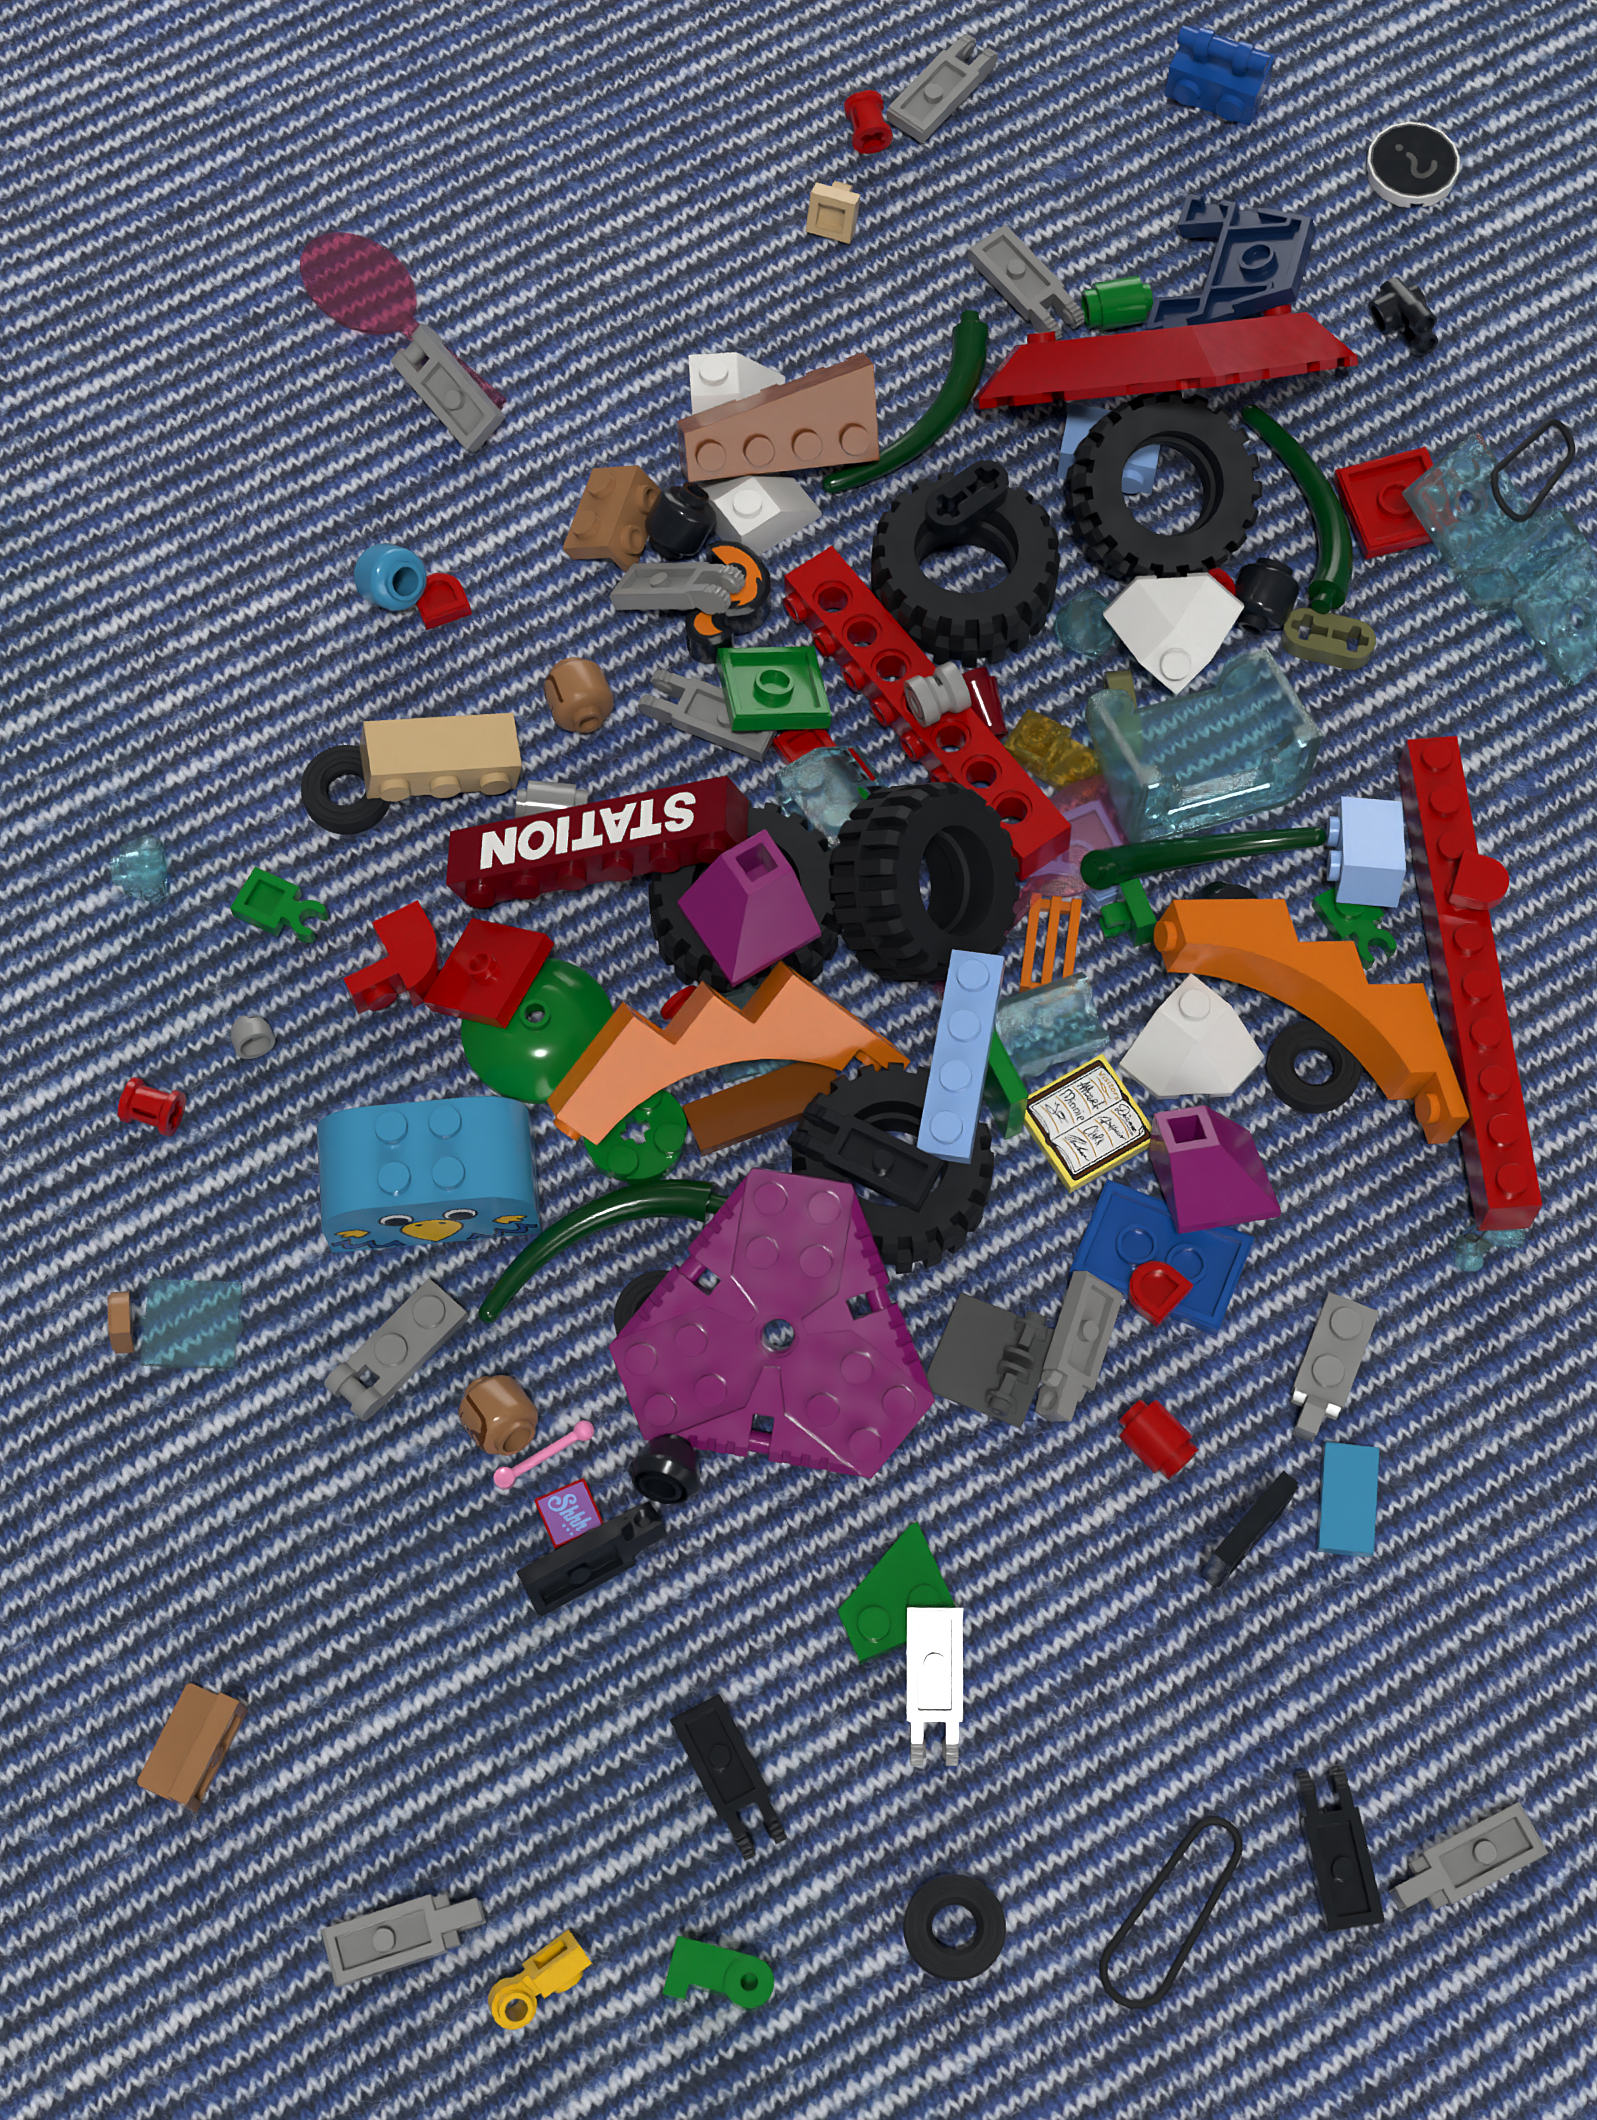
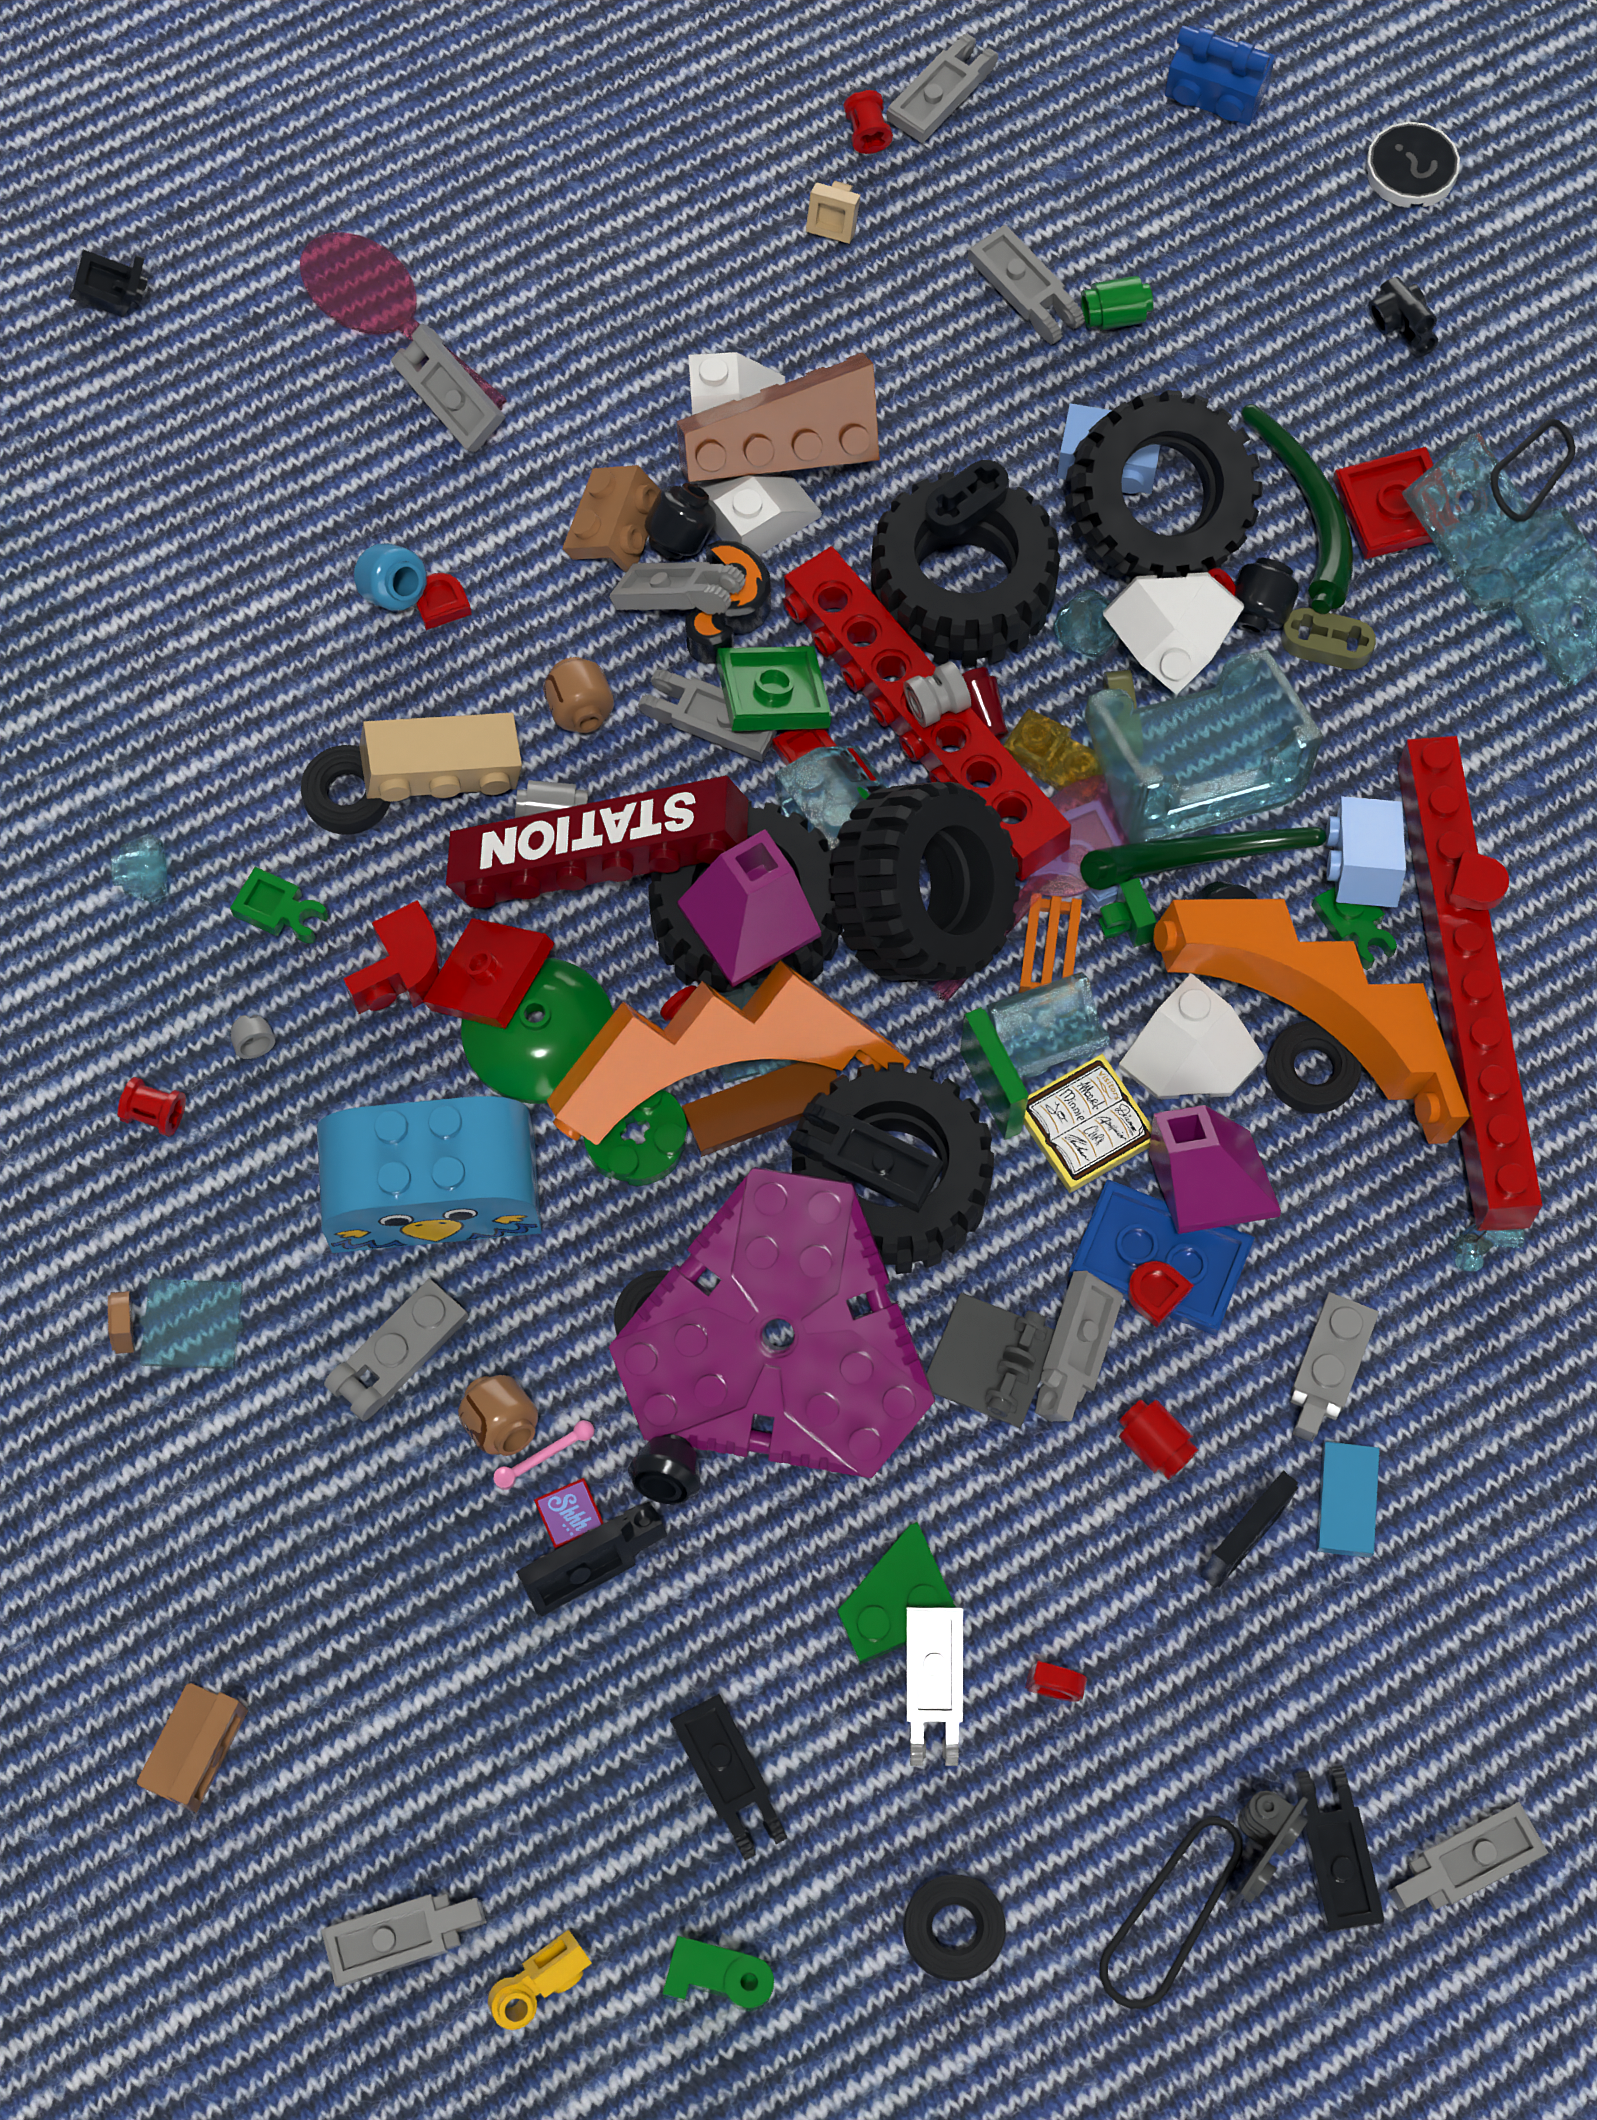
(108, 283): none -> black bracket
(639, 1201): dark green animal -> none
(961, 1055): light blue plate -> none
(962, 379): dark green animal -> none
(1056, 1682): none -> red tile
(1163, 359): red wedge -> none
(1252, 269): dark blue wing -> none
(1275, 1827): none -> dark grey hinge

